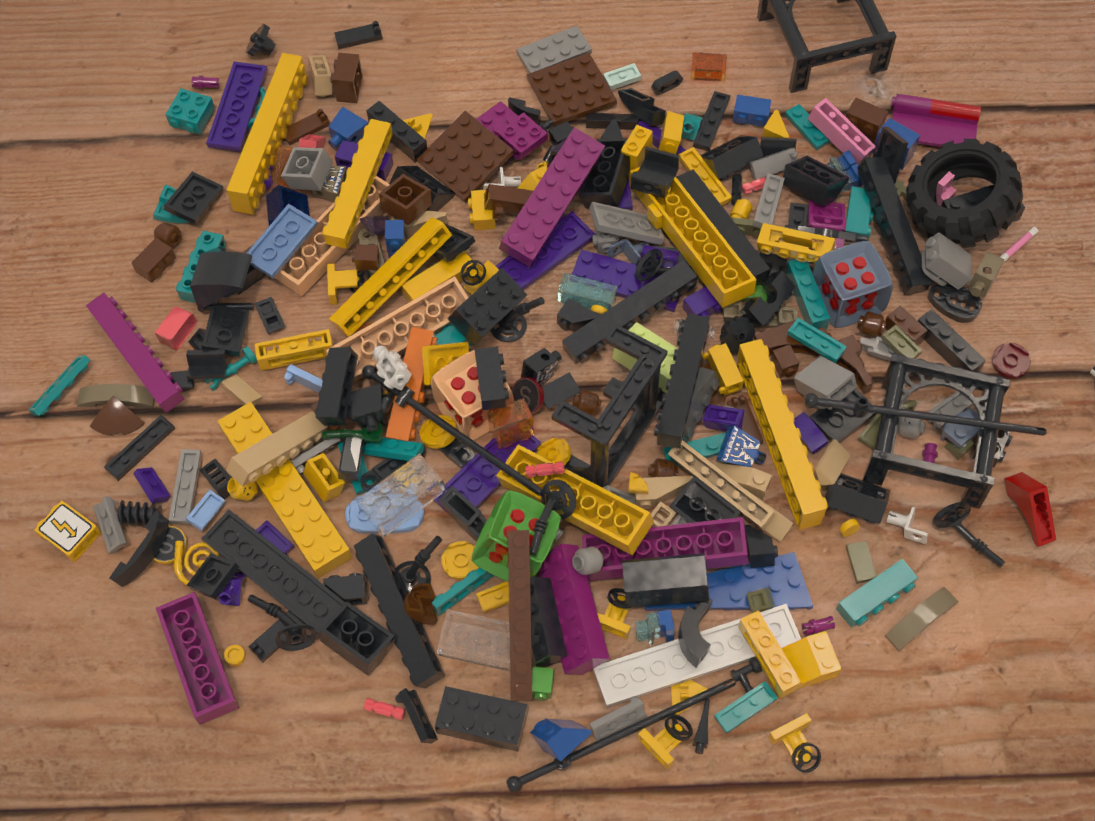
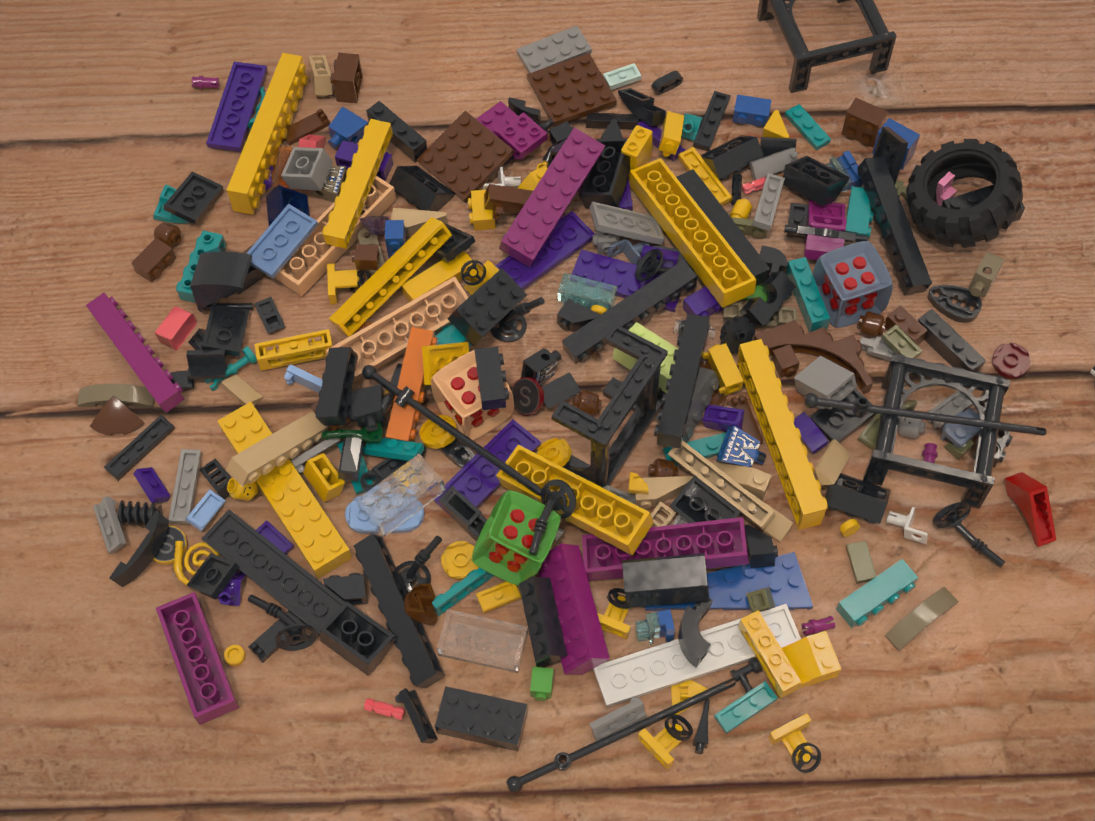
(55, 390): teal plate -> none
(68, 531): panel -> none
(190, 111): teal brick -> none
(260, 41): black plant -> none
(358, 35): black hinge -> none
(391, 368): white brick -> none
(405, 199): reddish brown brick -> none
(420, 123): yellow piece -> none
(511, 423): clear orange brick -> none
(519, 615): reddish brown plate -> none
(545, 469): coral axle -> none
(559, 736): blue slope -> none
(587, 560): light grey head -> none
(654, 216): yellow tile -> none
(656, 172): black panel -> none
(708, 66): clear orange brick -> none
(795, 243): yellow brick -> none
(816, 340): teal plate -> none
(841, 131): bright pink brick -> none
(936, 119): magenta door -> none
(946, 262): light grey brick -> none
(1017, 245): bright pink bar -> none

